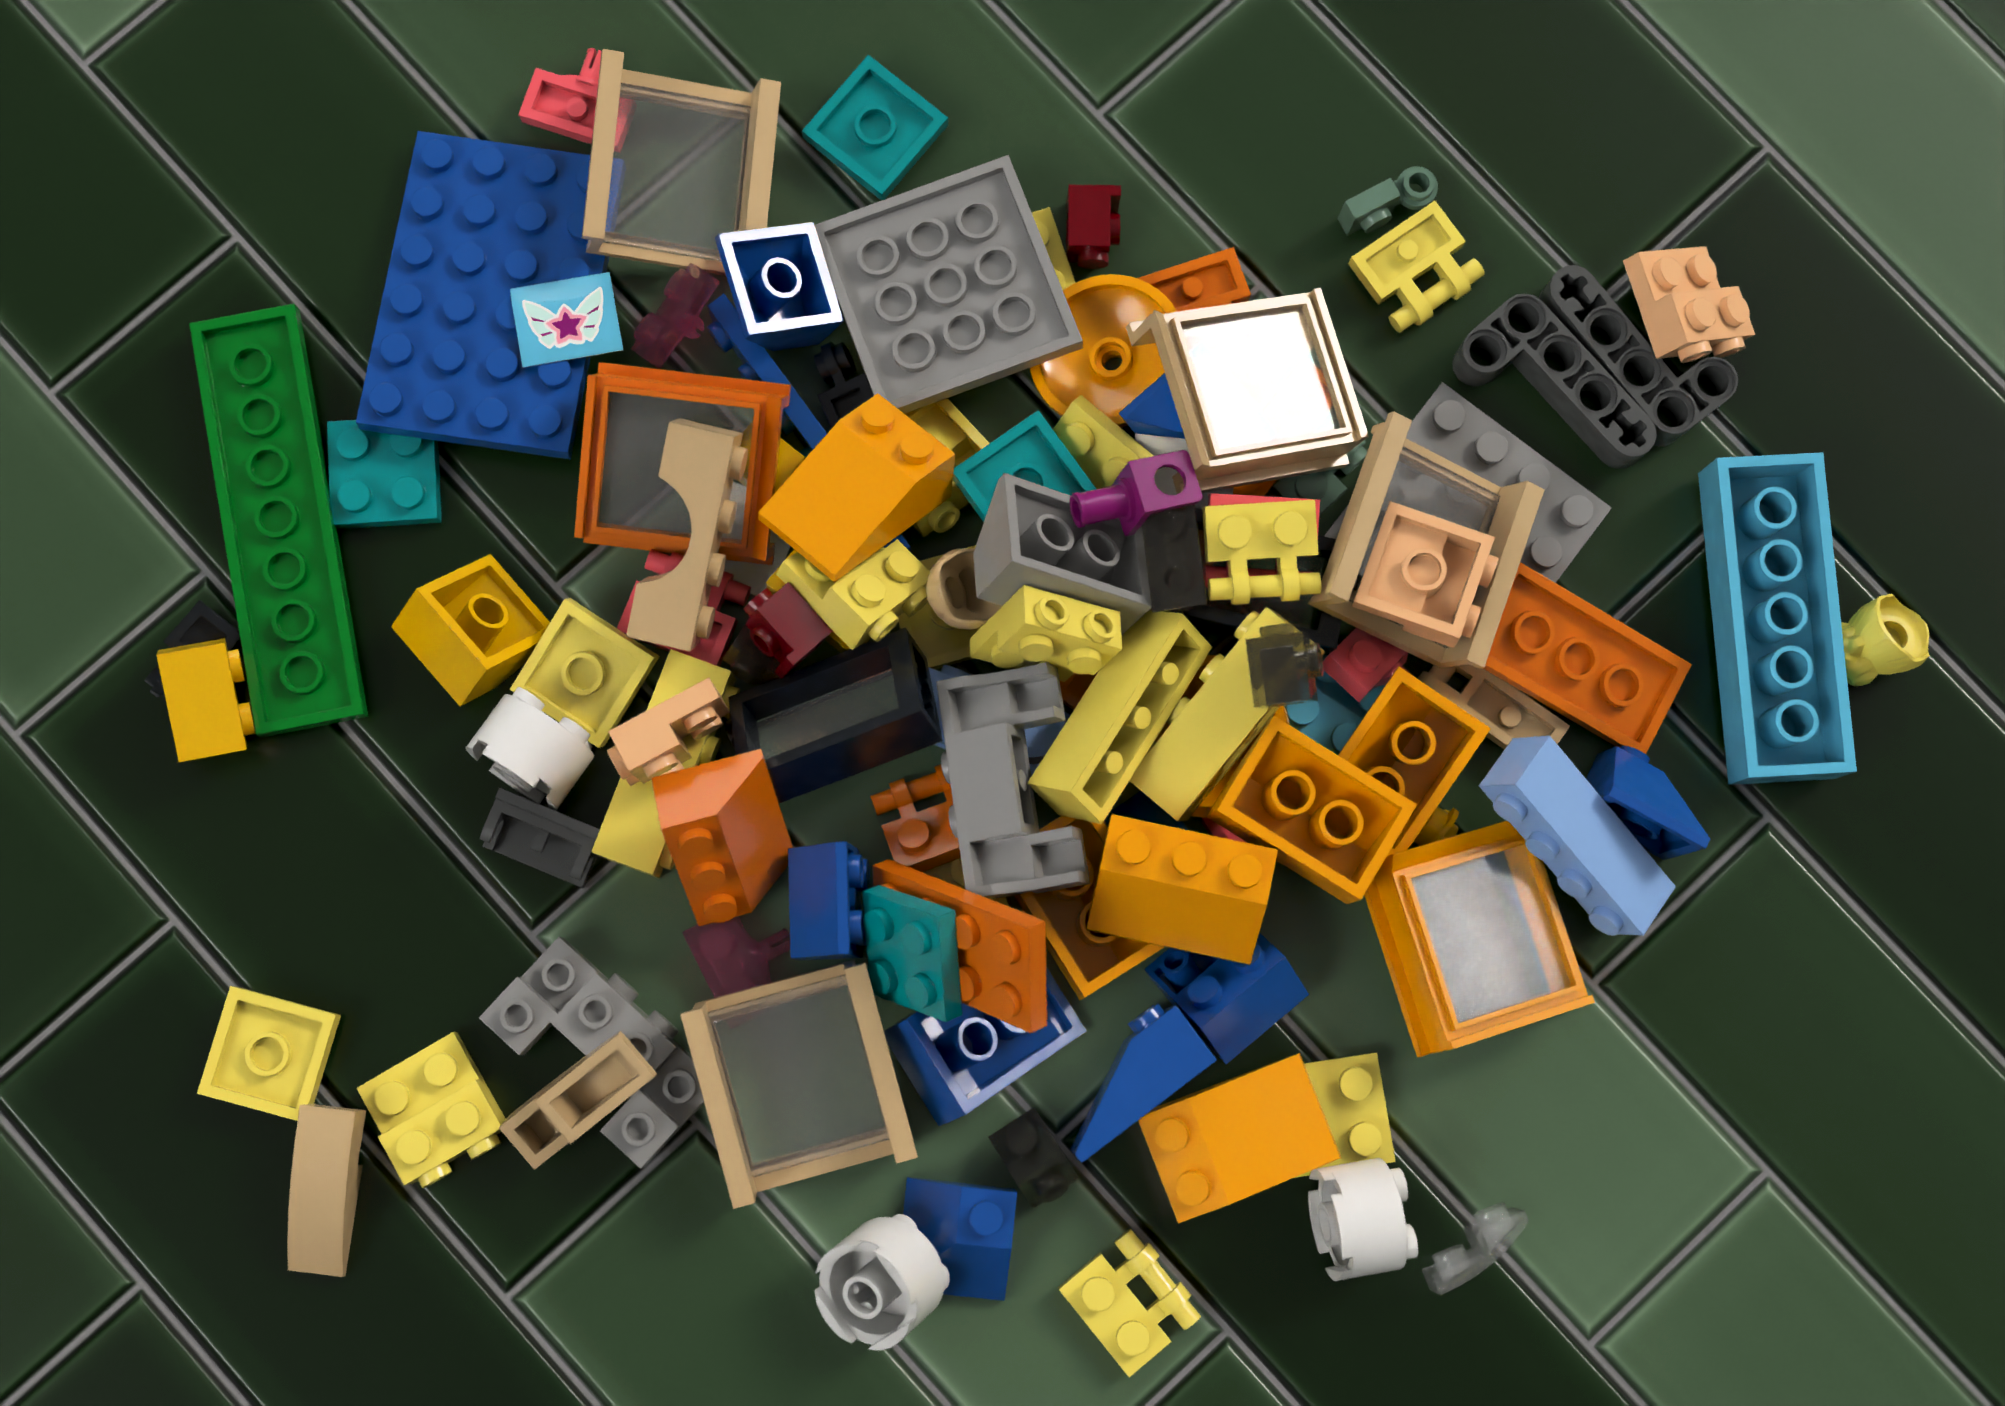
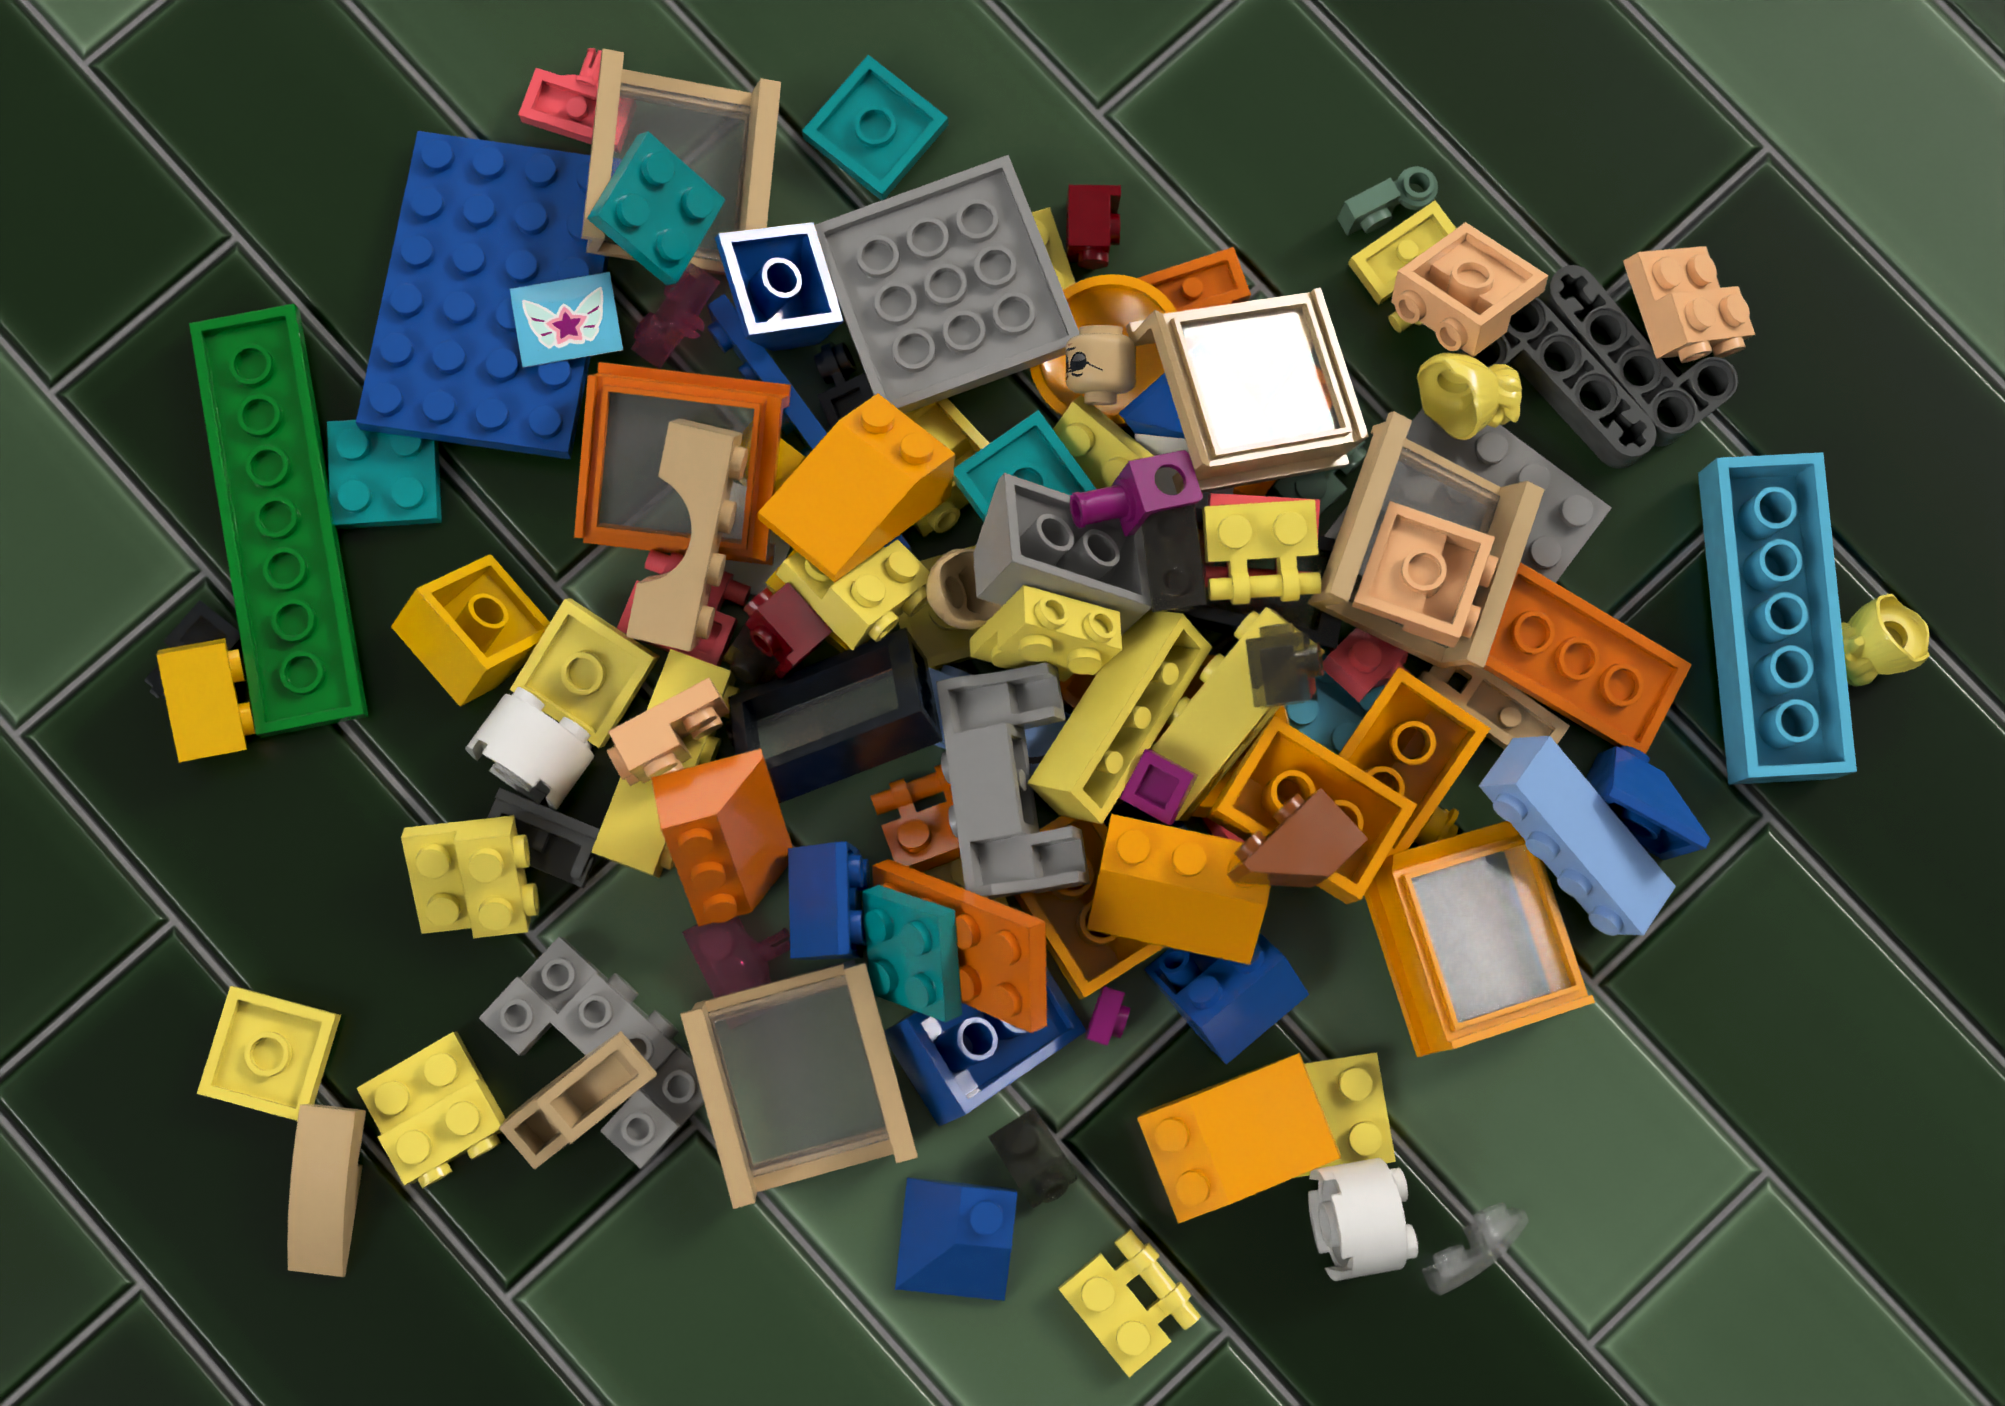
(471, 876): none -> light yellow plate
(656, 208): none -> teal plate
(880, 1282): white brick -> none
(1100, 364): none -> tan head
(1108, 1017): none -> magenta plate
(1146, 1070): blue slope -> none
(1158, 786): none -> magenta plate
(1303, 848): none -> dark orange slope
(1466, 289): none -> light nougat plate
(1468, 395): none -> light yellow hair

